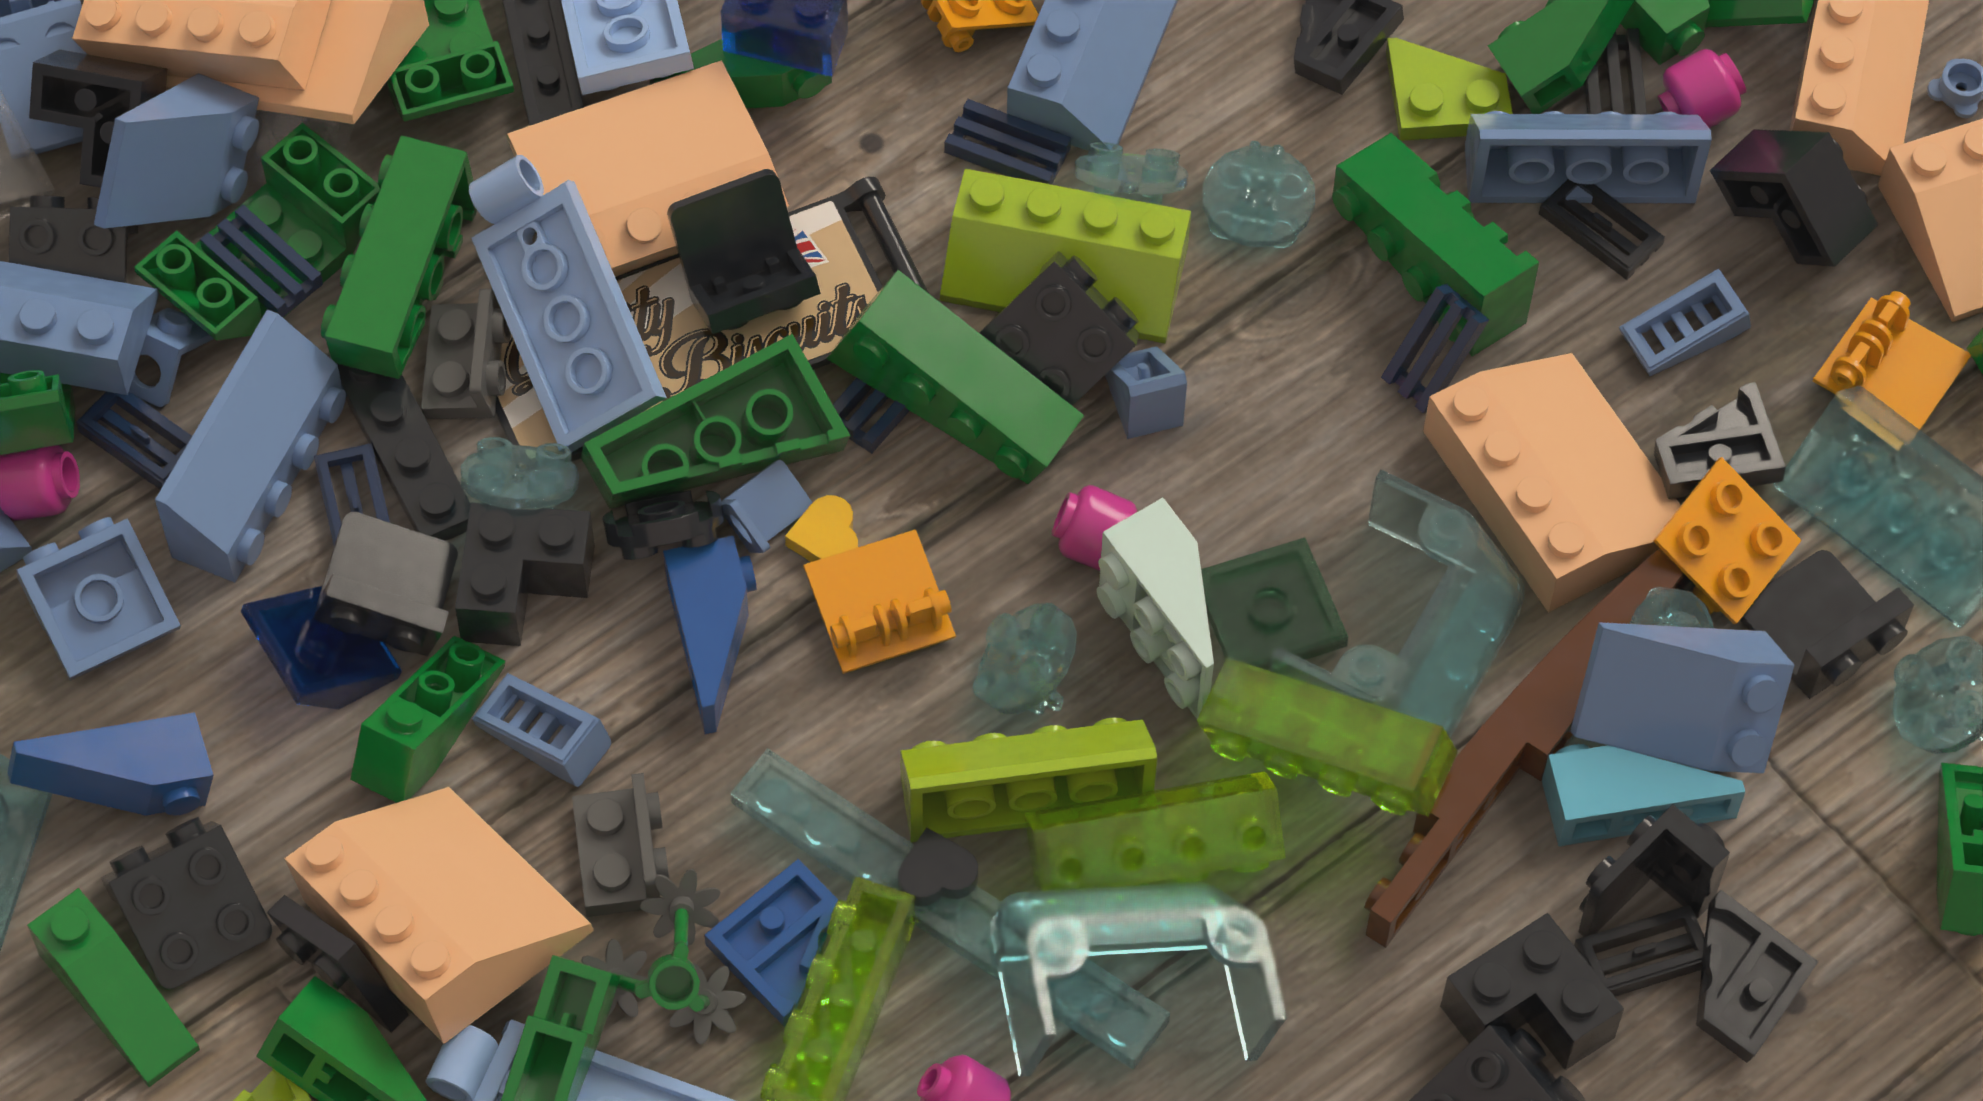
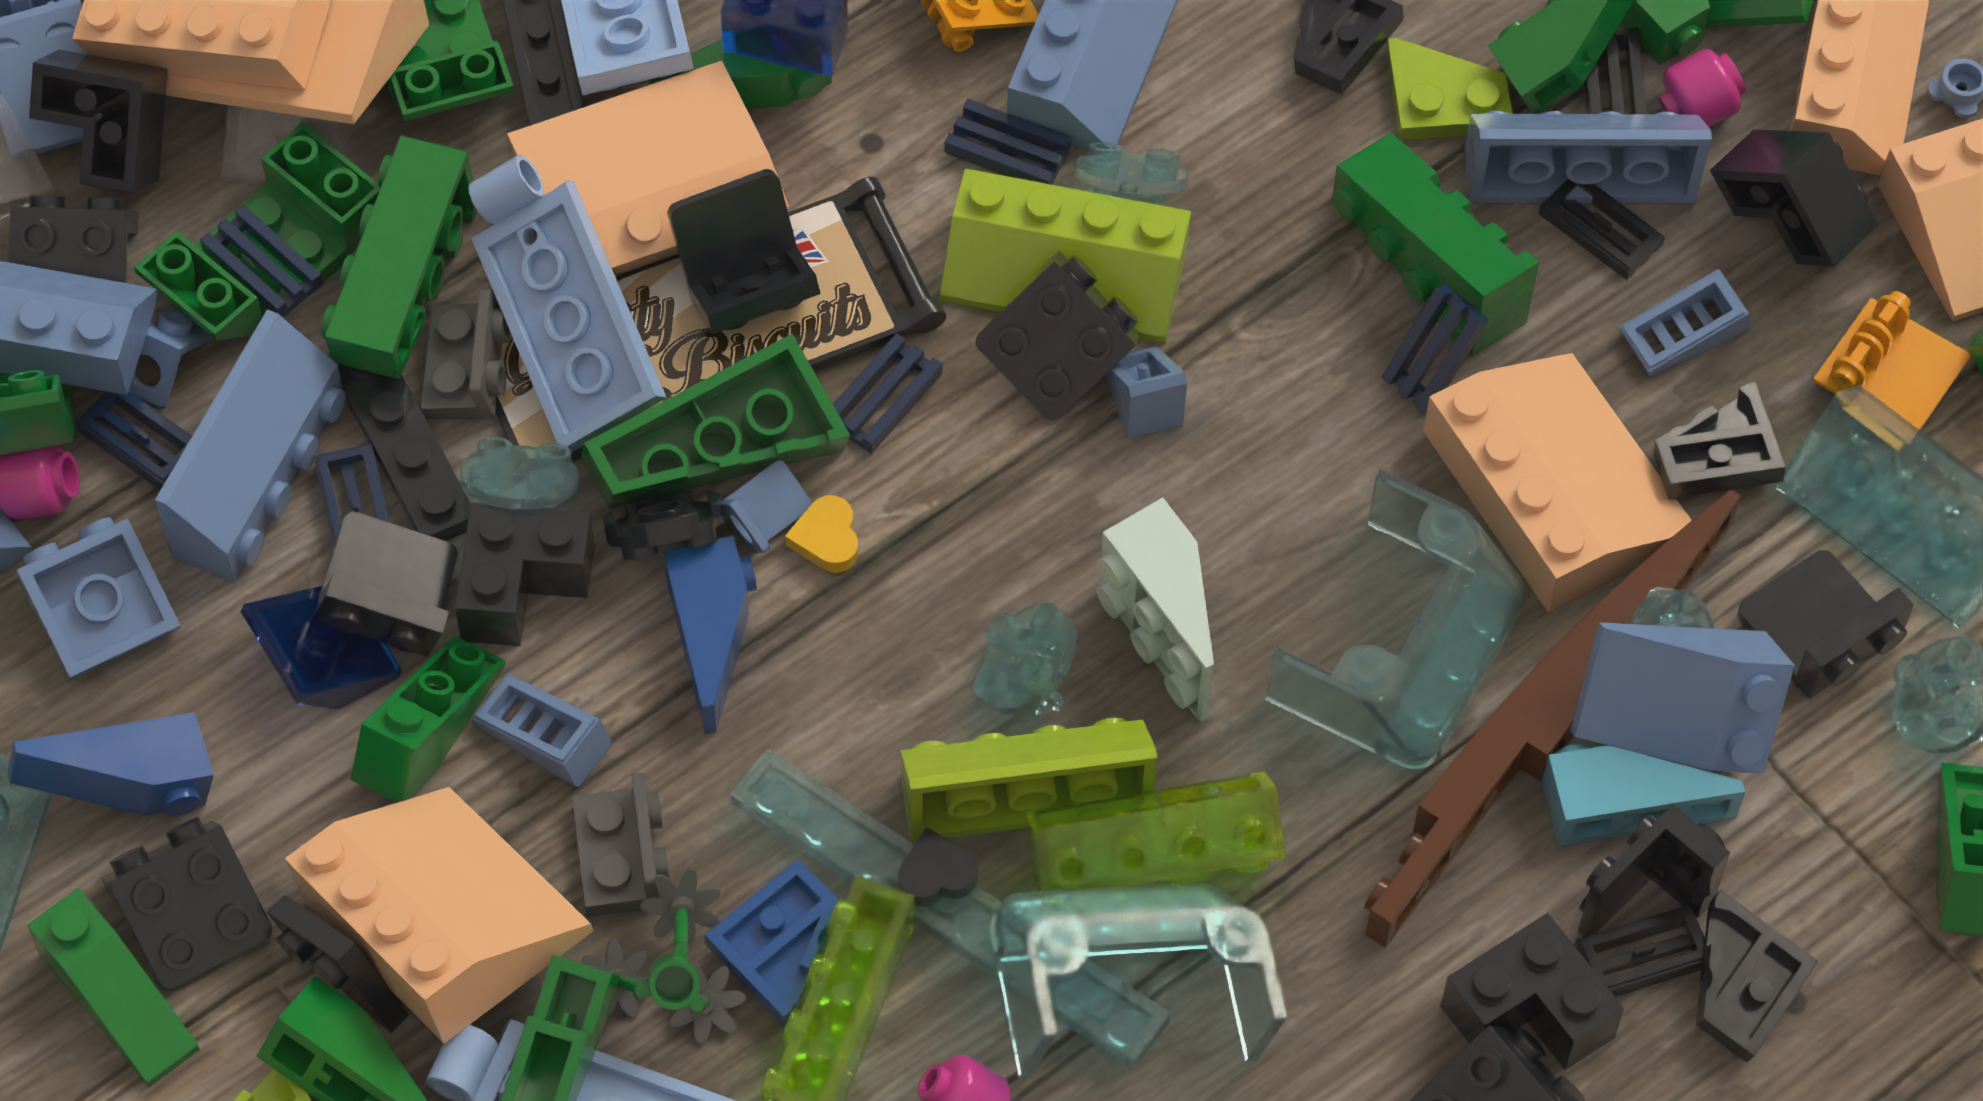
(178, 155): medium blue slope -> none
(880, 601): light orange hinge -> none
(955, 379): green wedge -> none
(1084, 519): dark pink head -> none
(1258, 196): clear light blue plate -> none
(1272, 603): clear green plate -> none
(1327, 738): clear neon green brick -> none
(1727, 541): light orange hinge -> none

